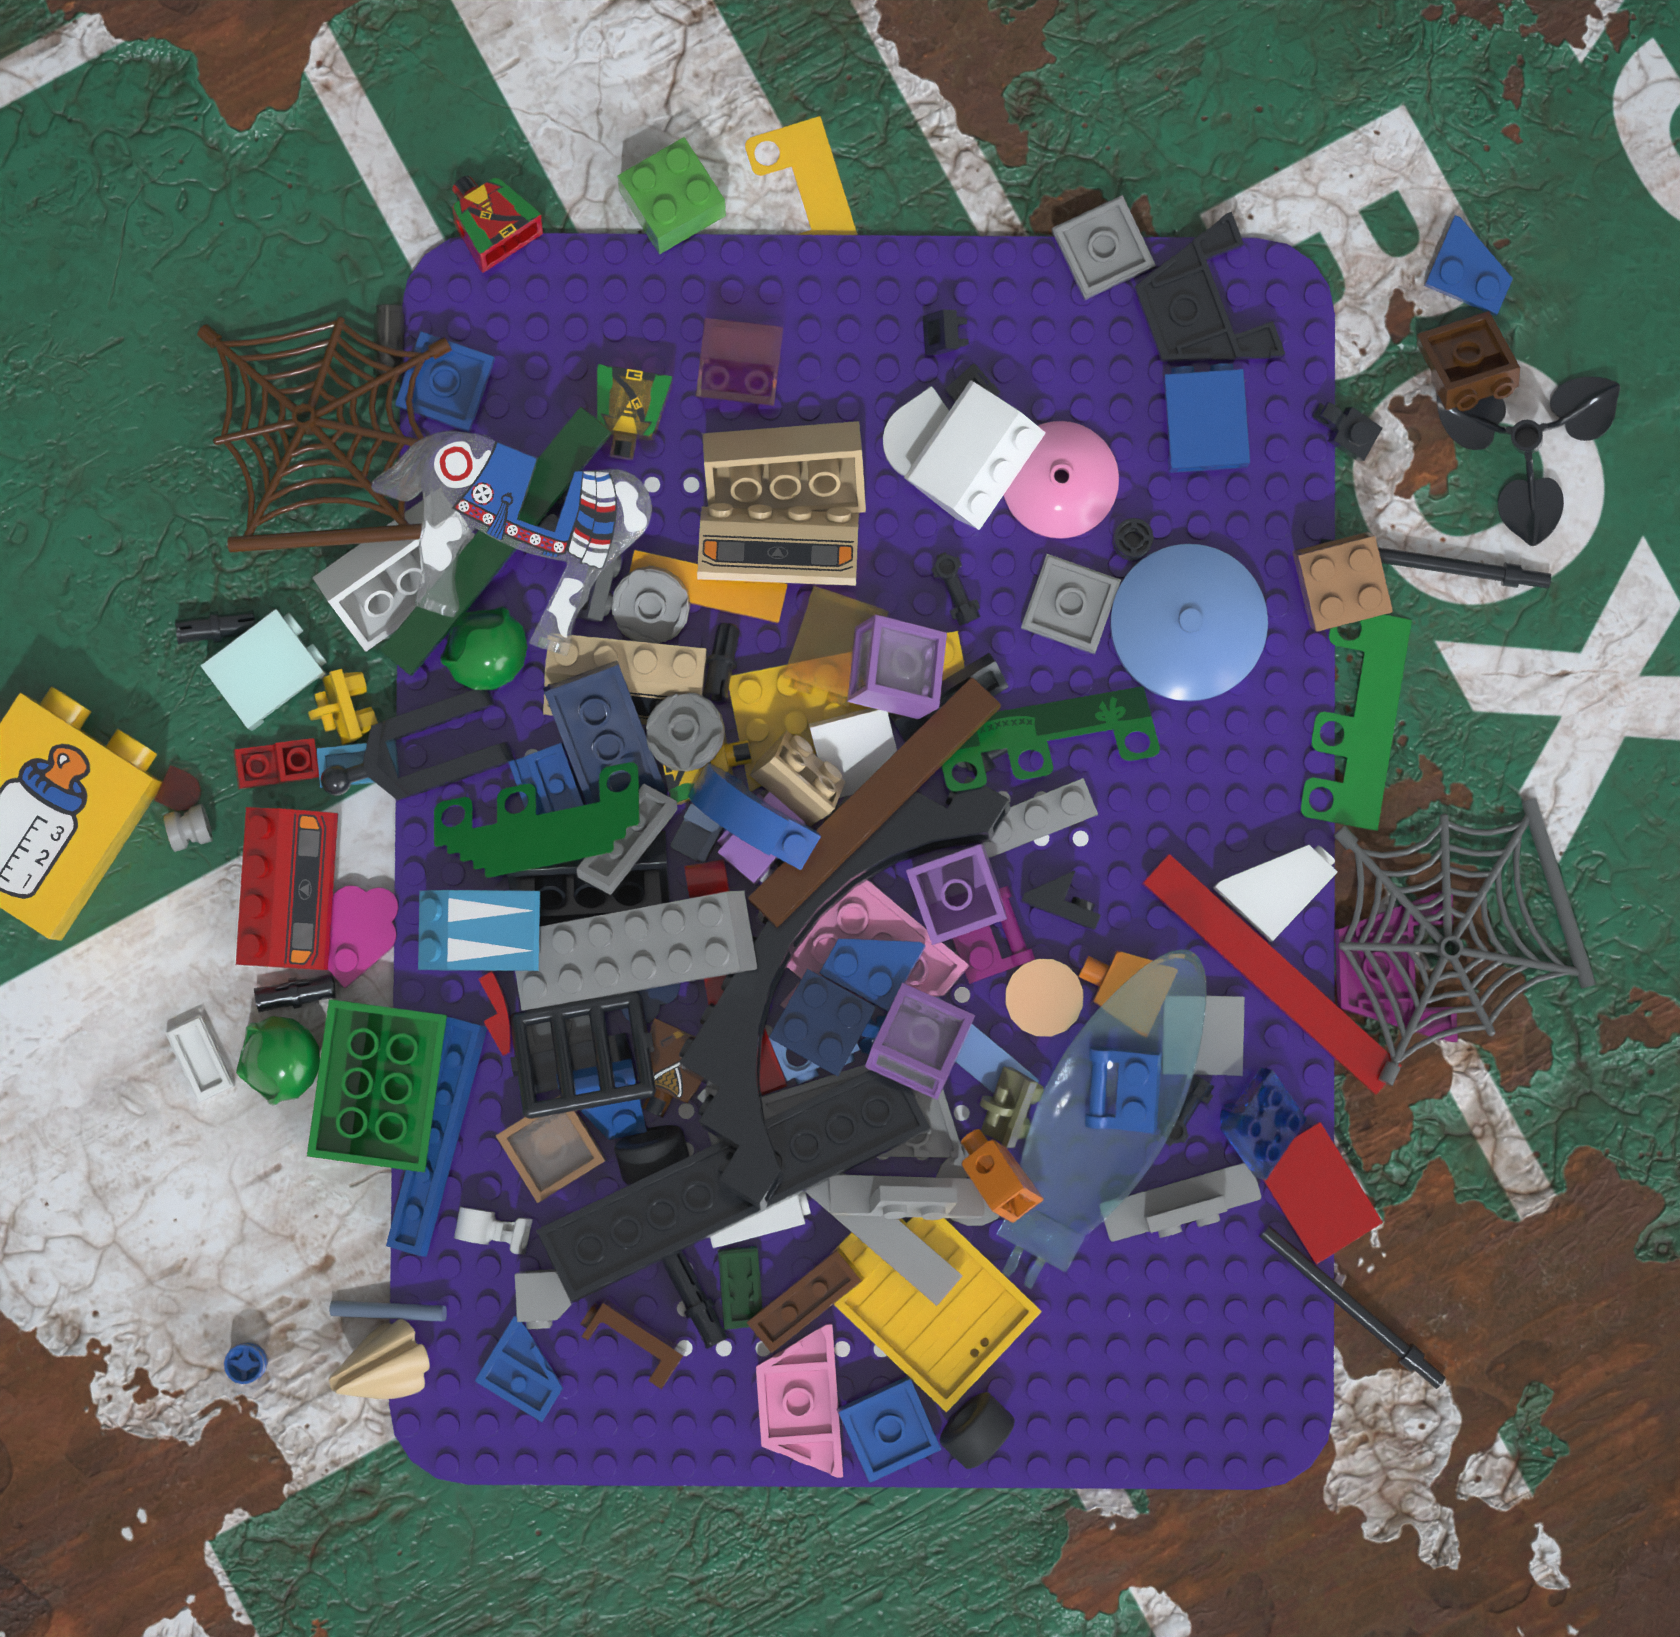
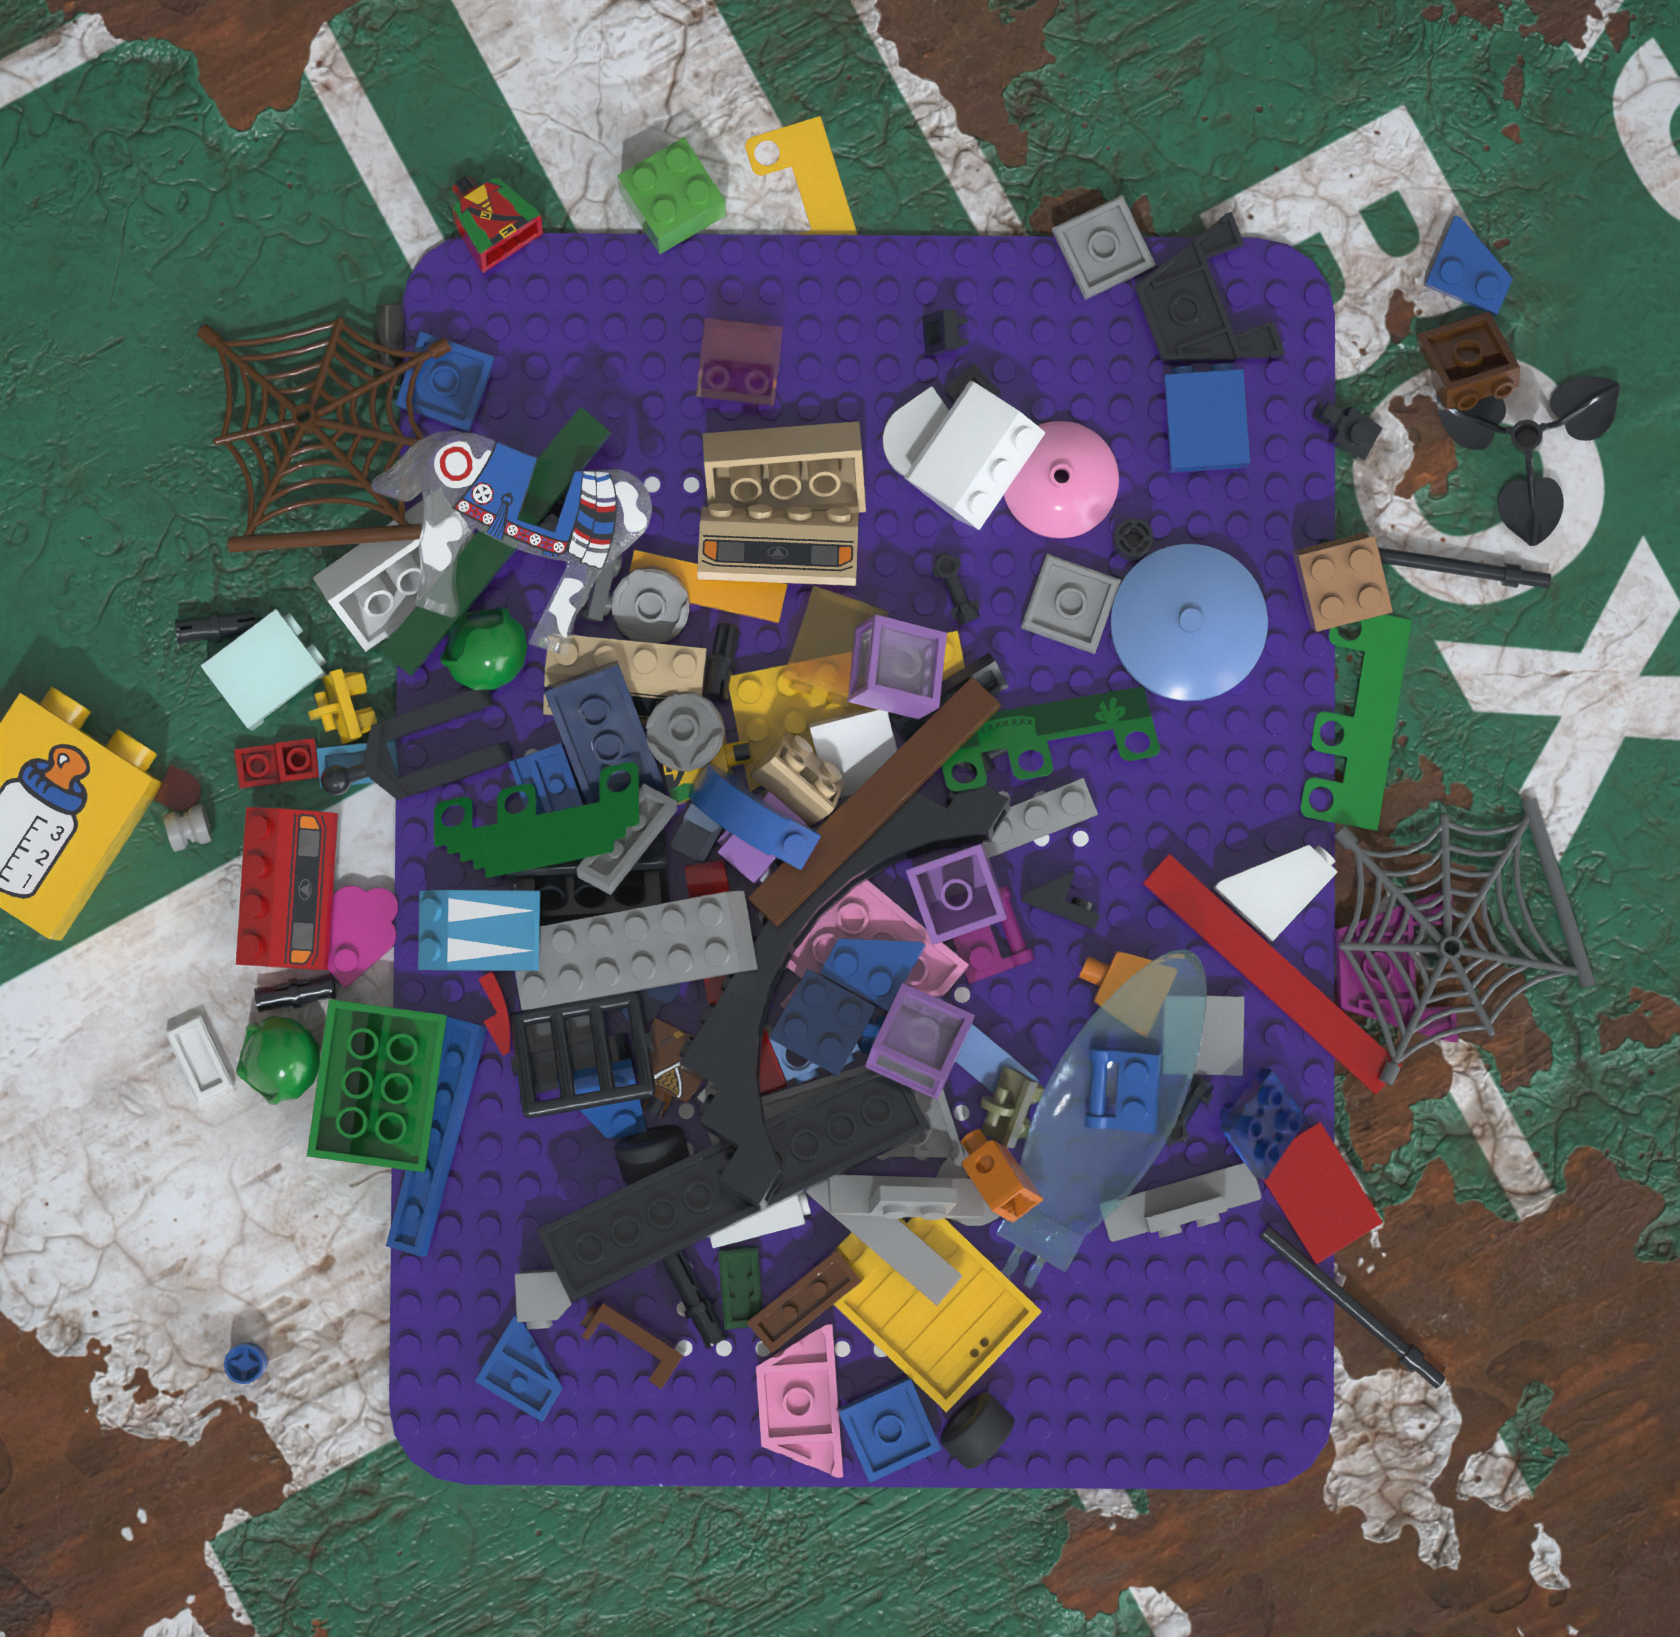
(383, 1365): tan hat -> none
(388, 1310): sand blue bar -> none
(482, 1227): white leg -> none
(551, 1151): clear piece -> none
(630, 406): torso -> none
(1044, 997): light nougat tile -> none

